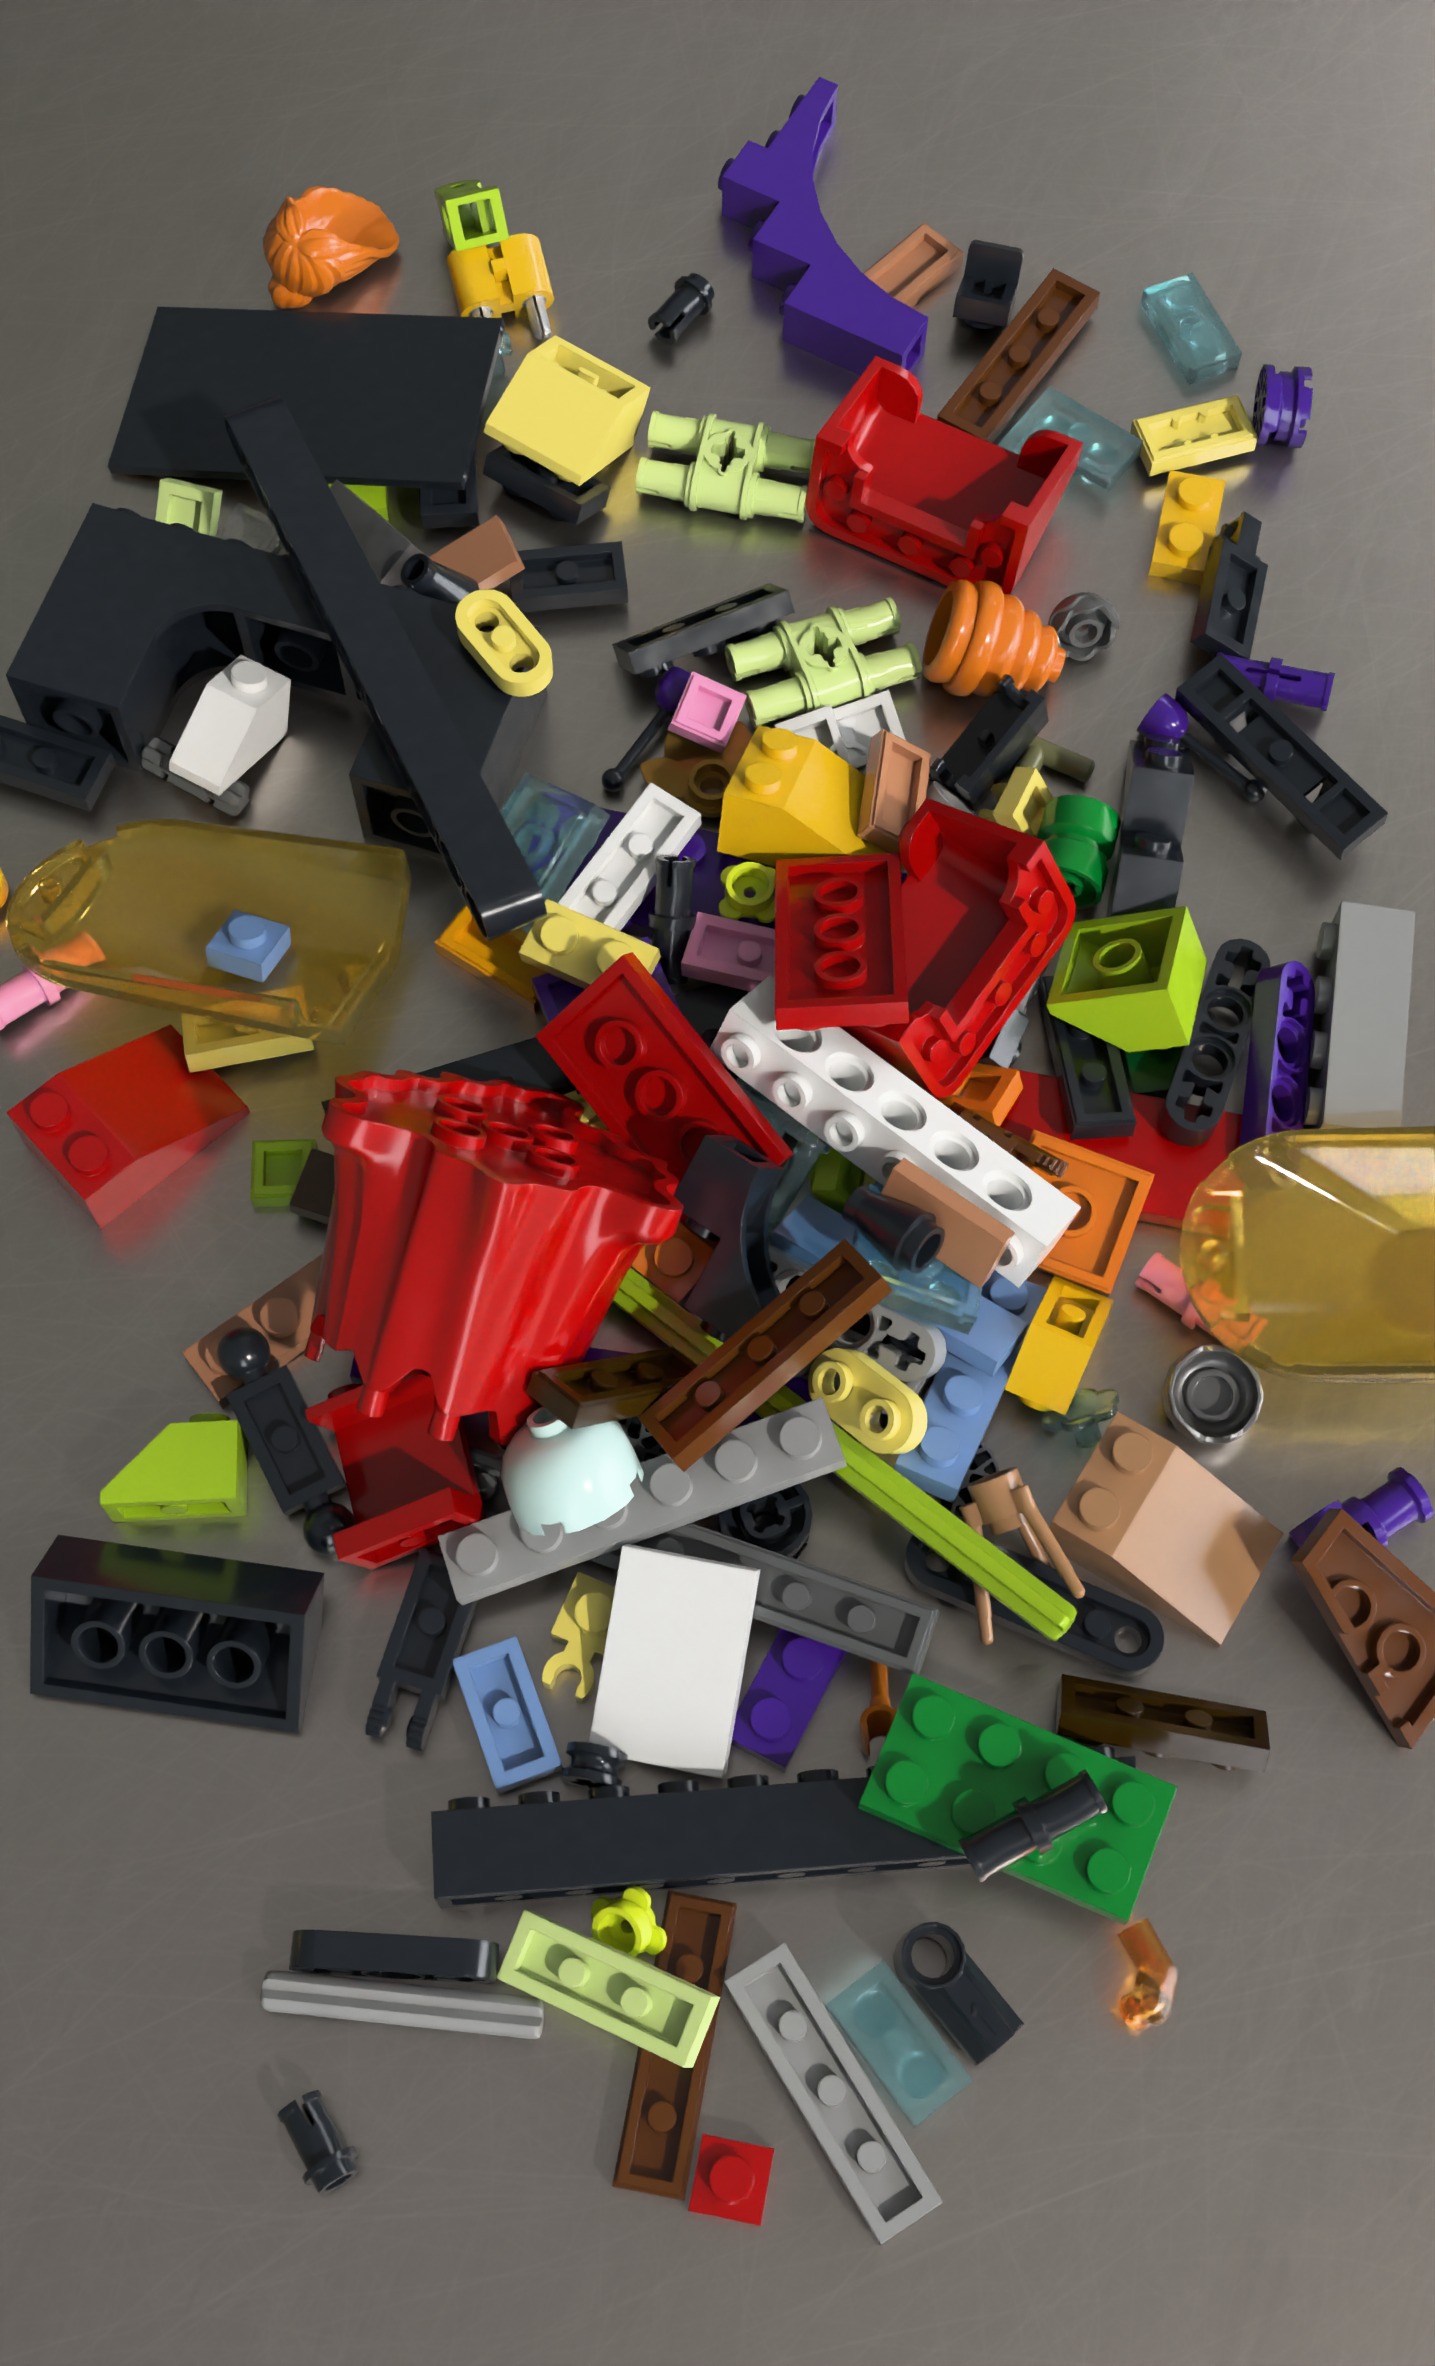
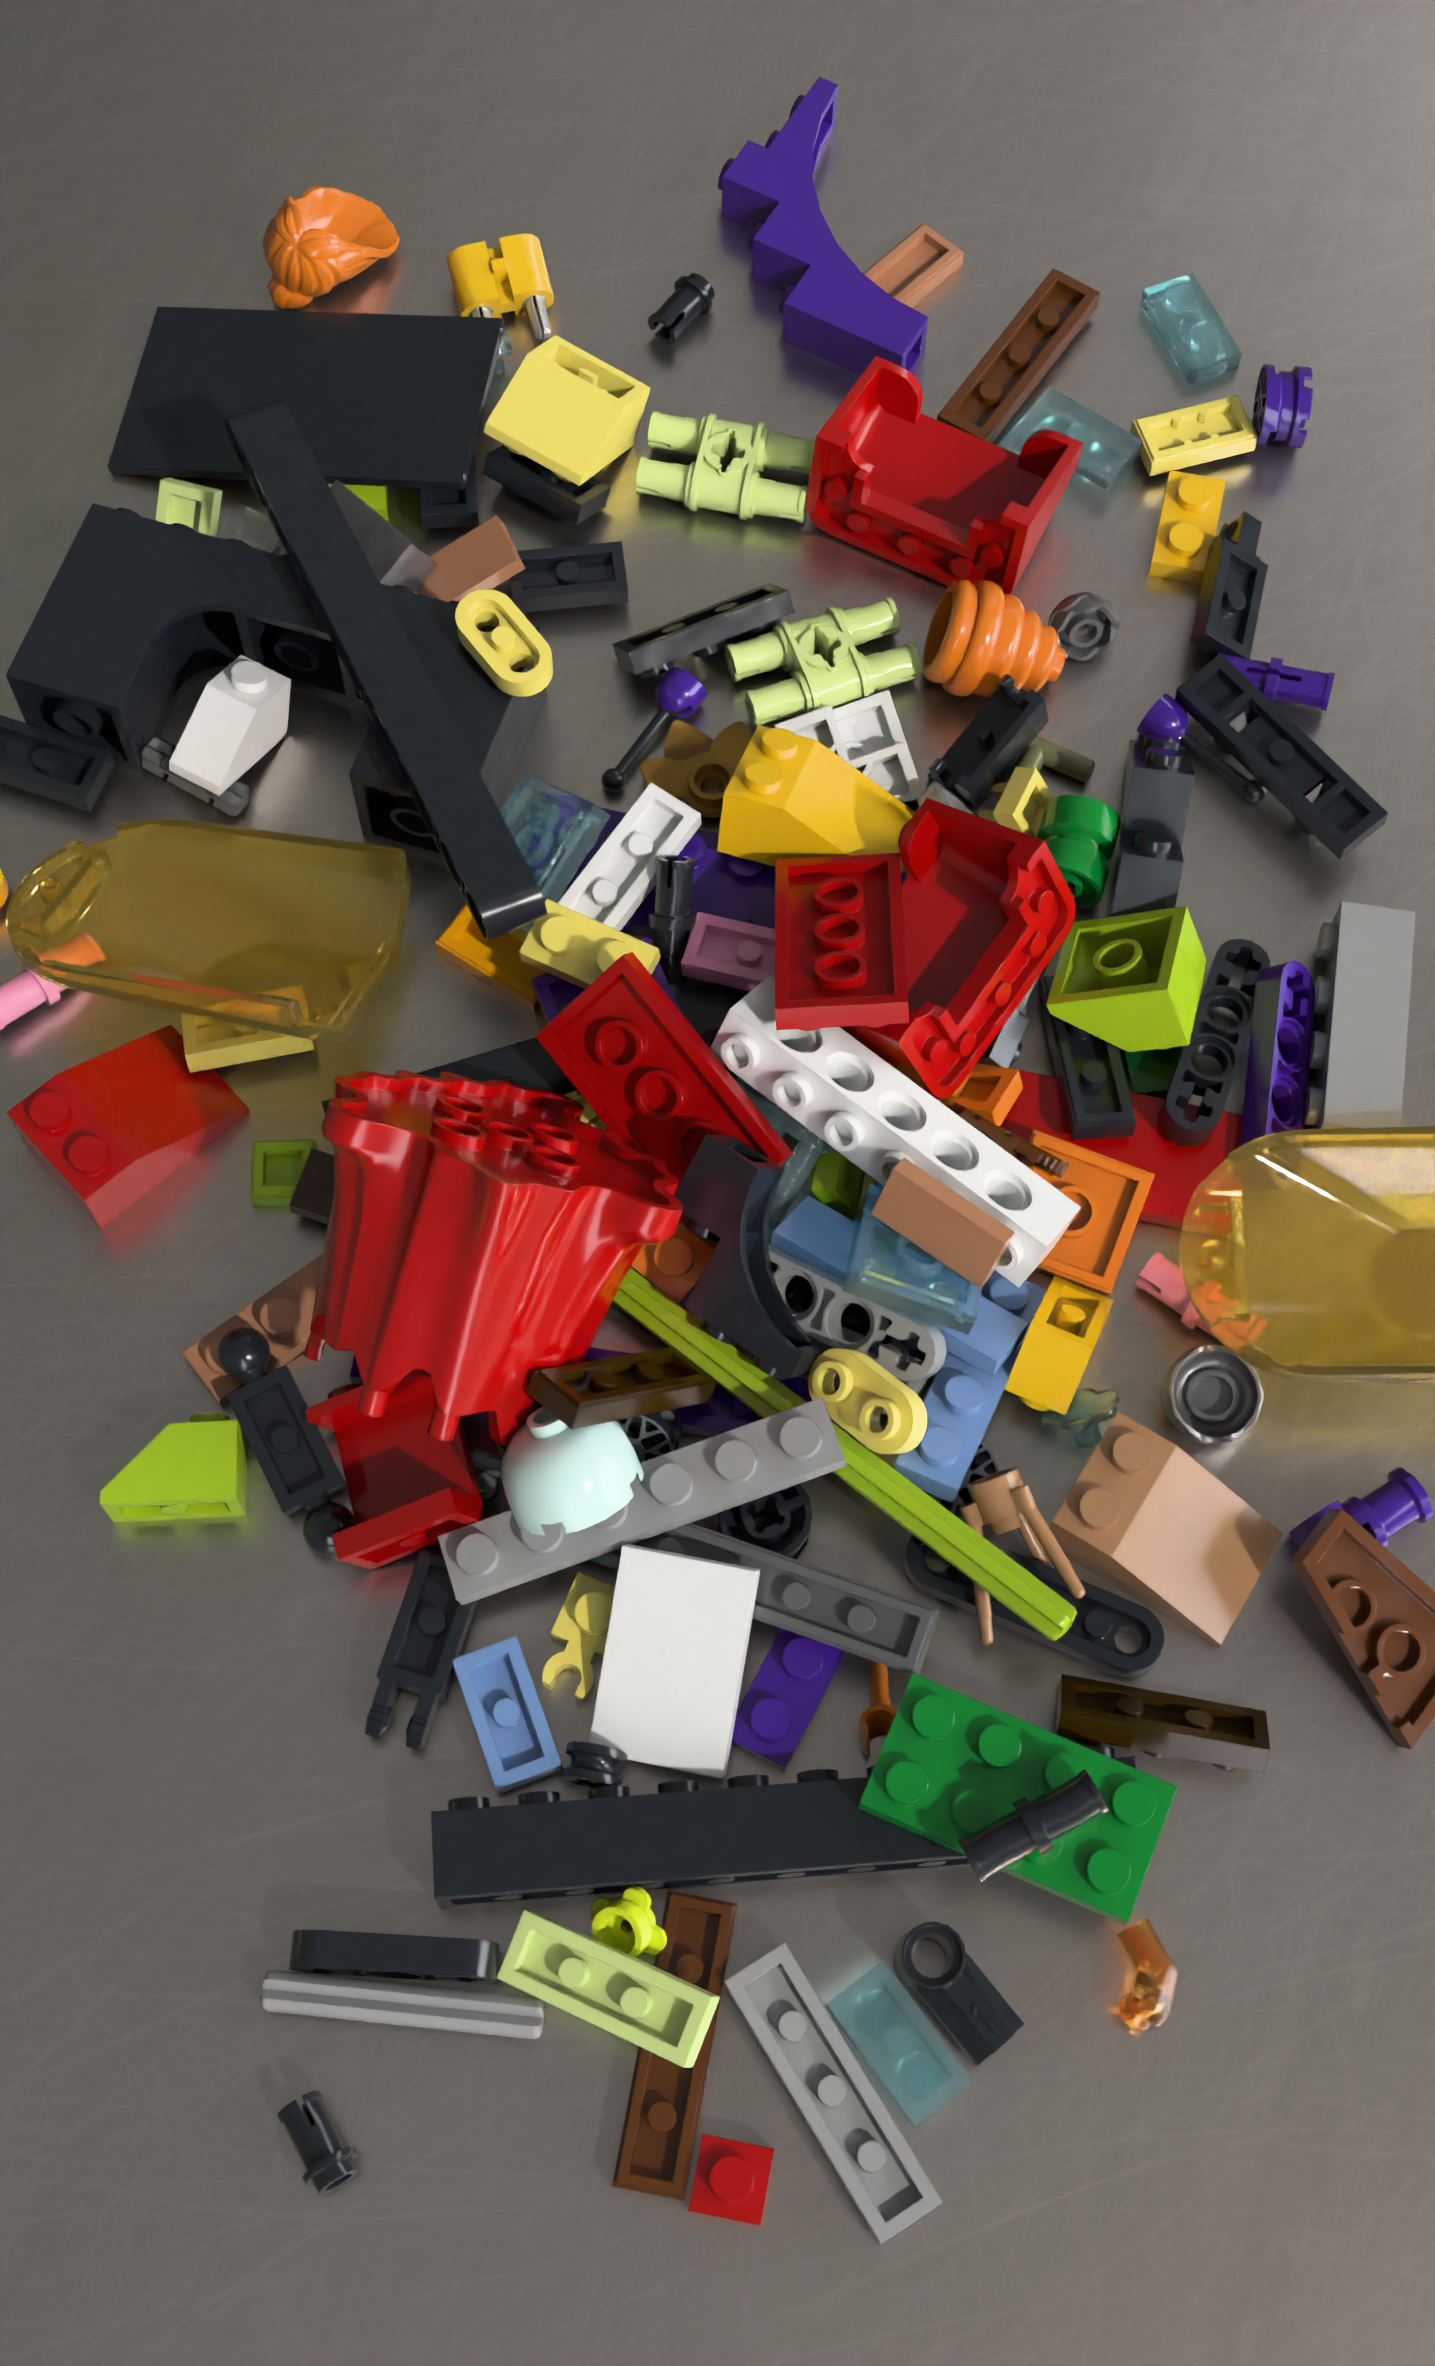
(174, 1632): black slope -> none
(248, 946): medium blue plate -> none
(435, 579): black cone -> none
(471, 214): lime leg -> none
(707, 712): bright pink tile -> none
(743, 878): neon yellow plate -> none
(764, 1354): reddish brown plate -> none
(892, 789): nougat tile -> none
(898, 1231): black cone -> none
(988, 284): black bracket -> none

